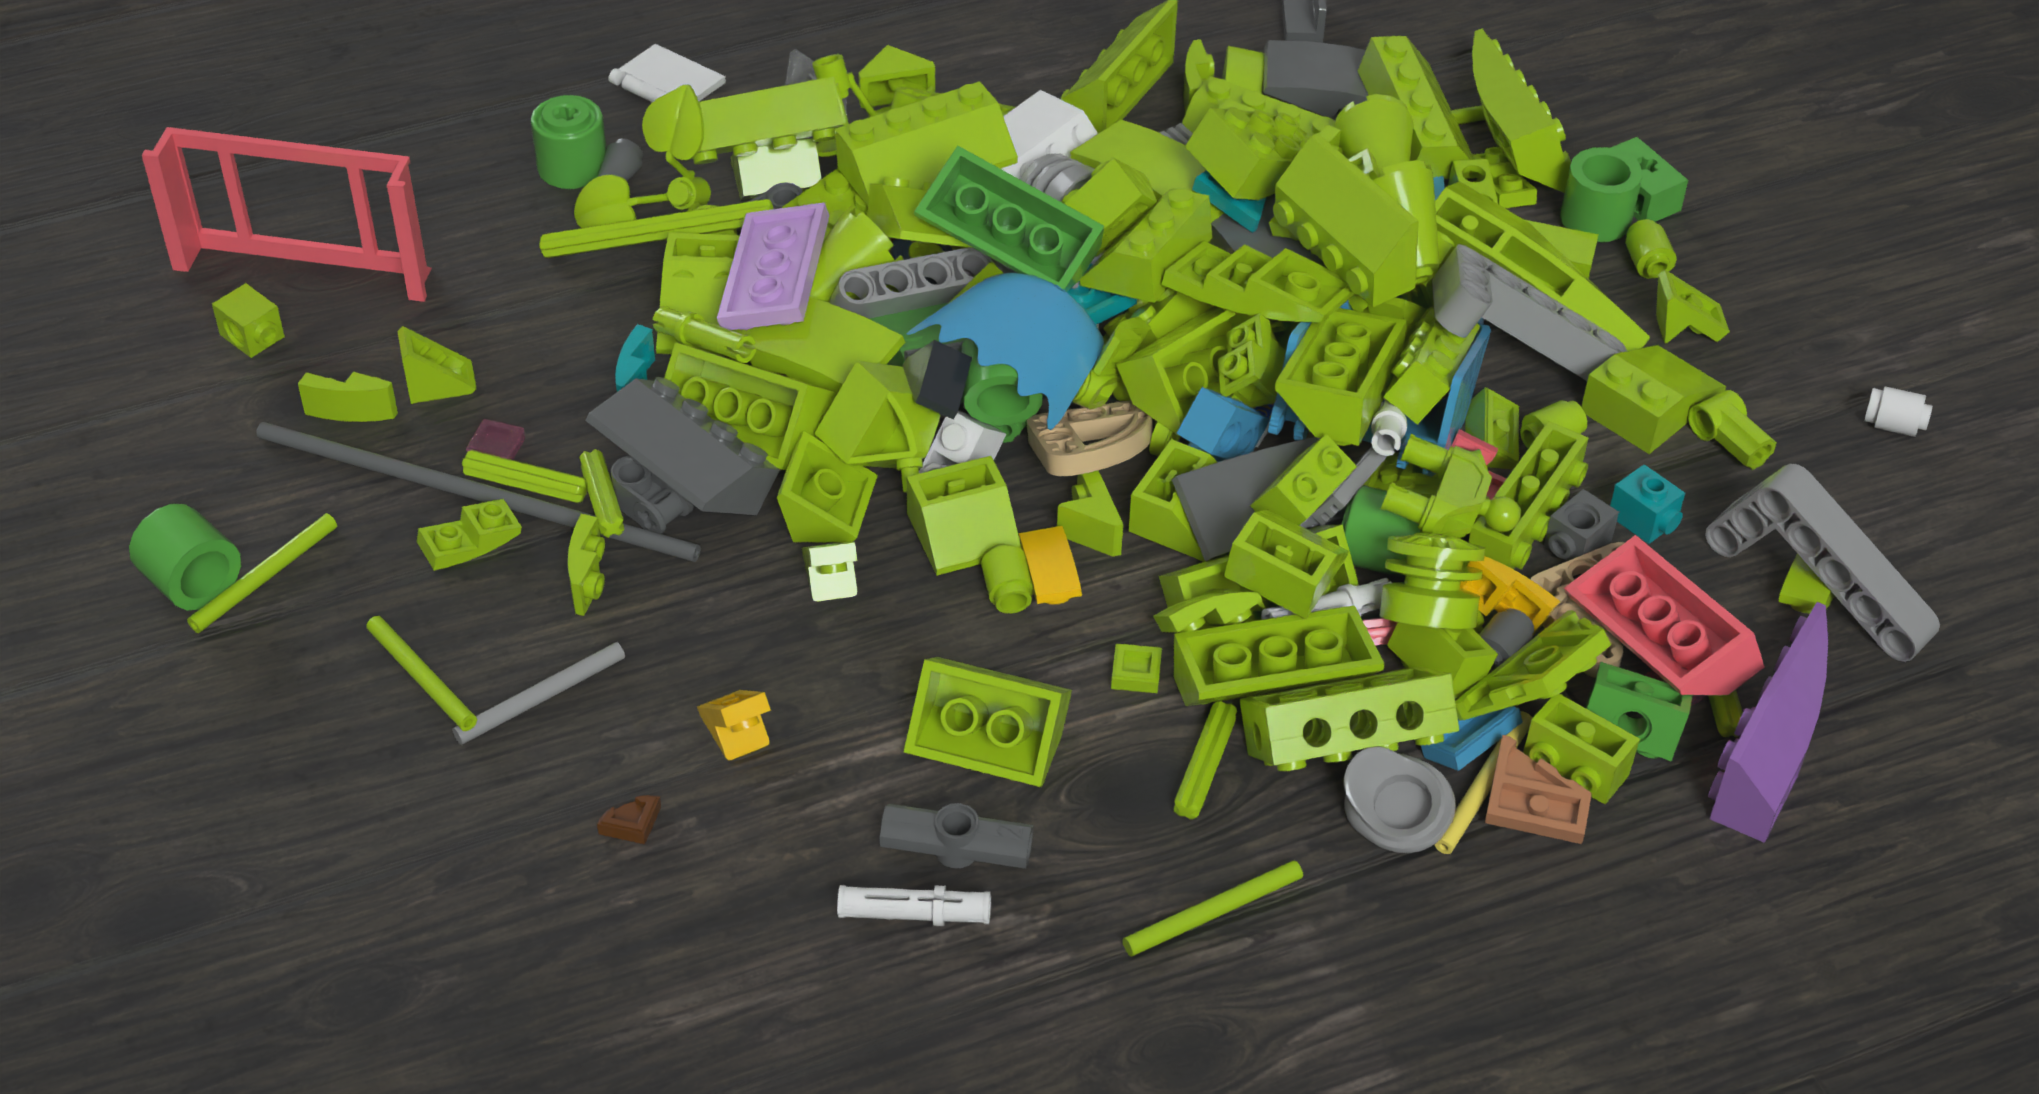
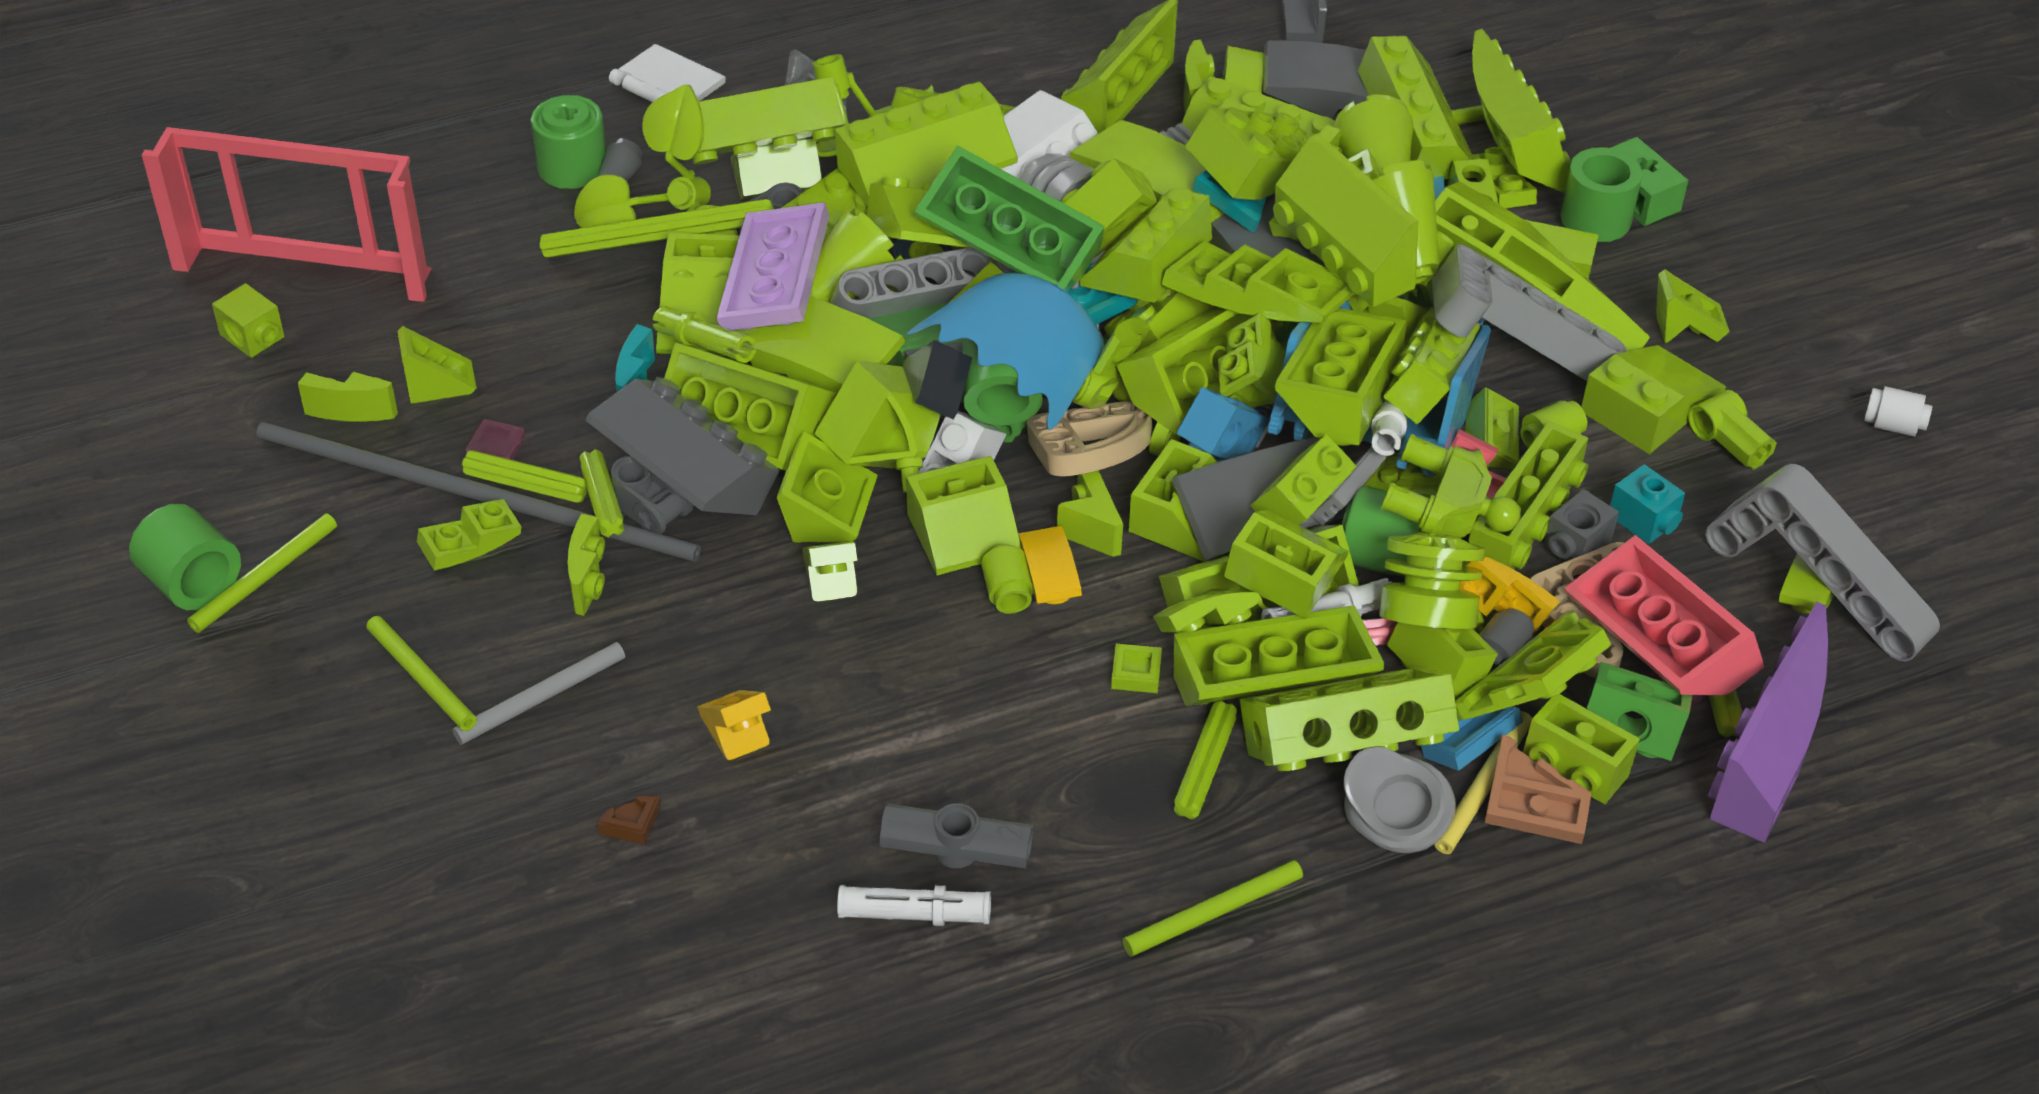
(891, 70): lime slope -> none
(987, 720): lime slope -> none
(1650, 248): lime brick -> none

